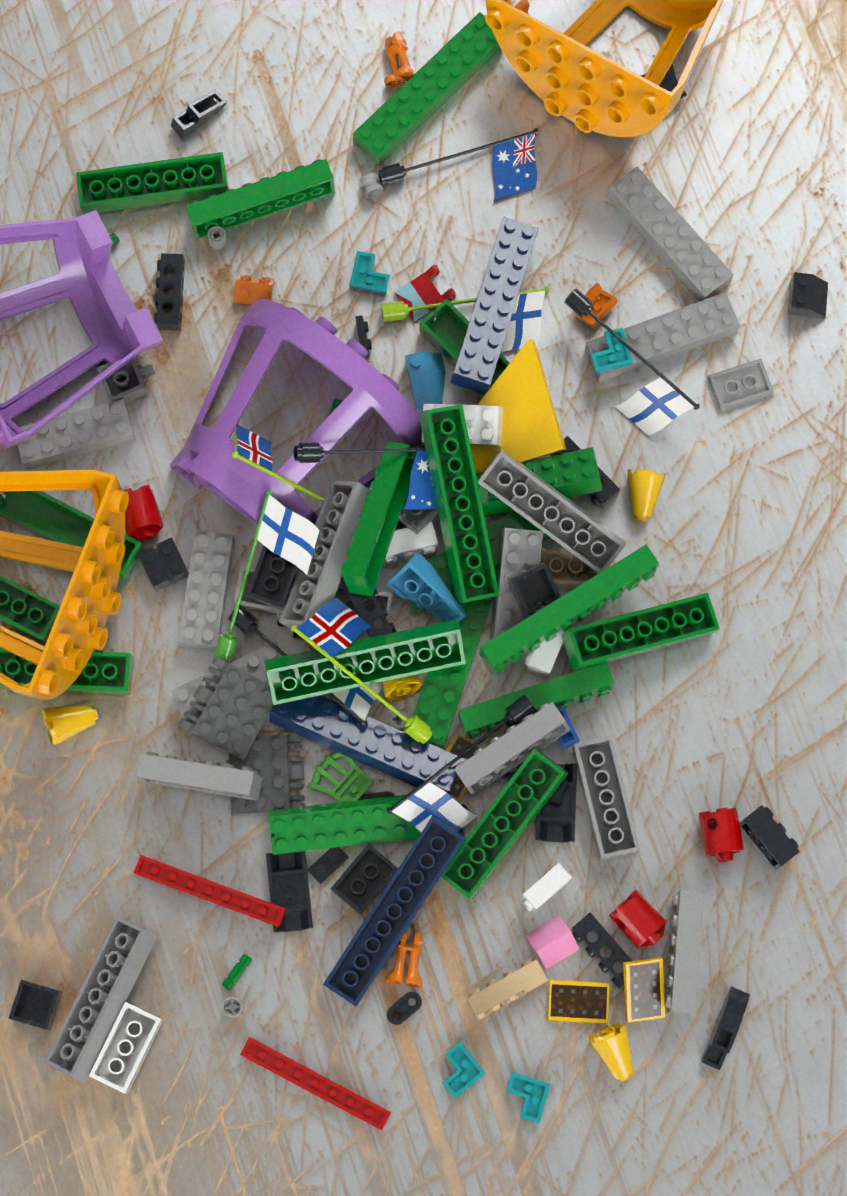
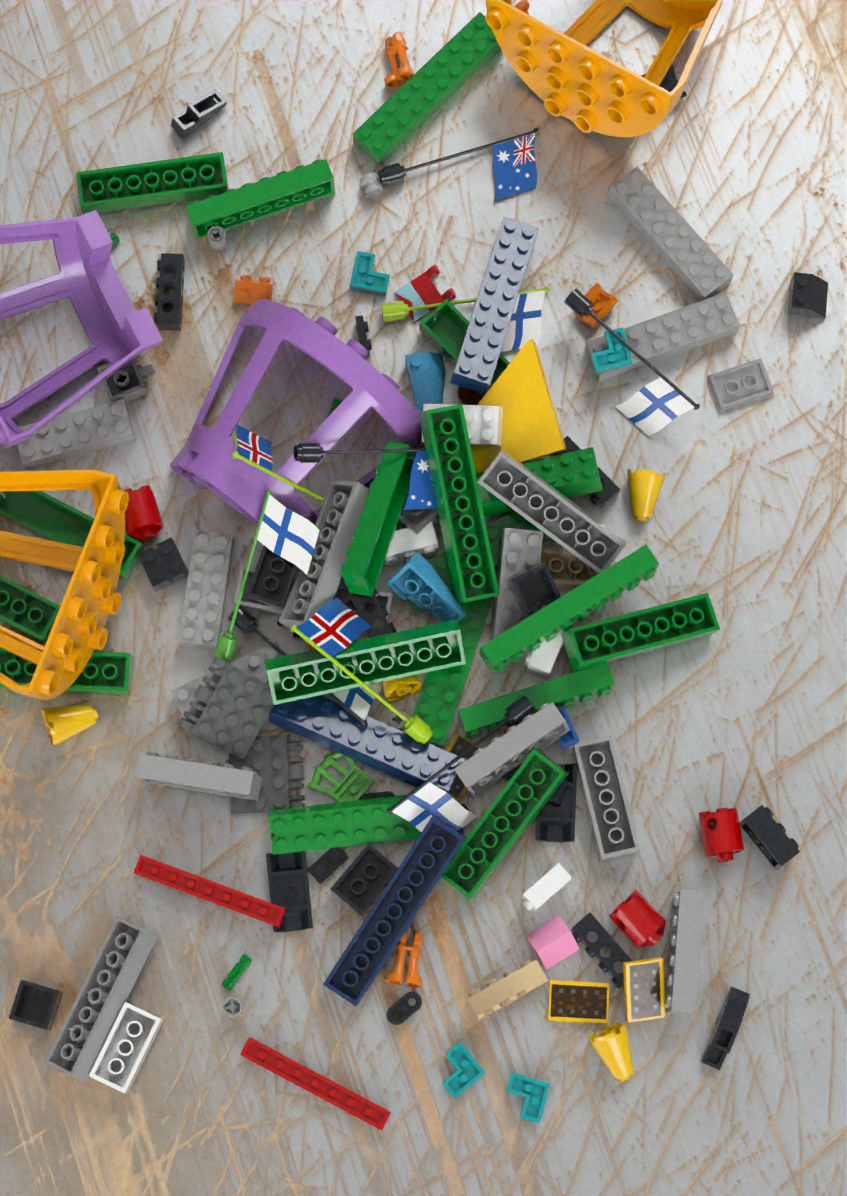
(468, 397): none -> reddish brown plate

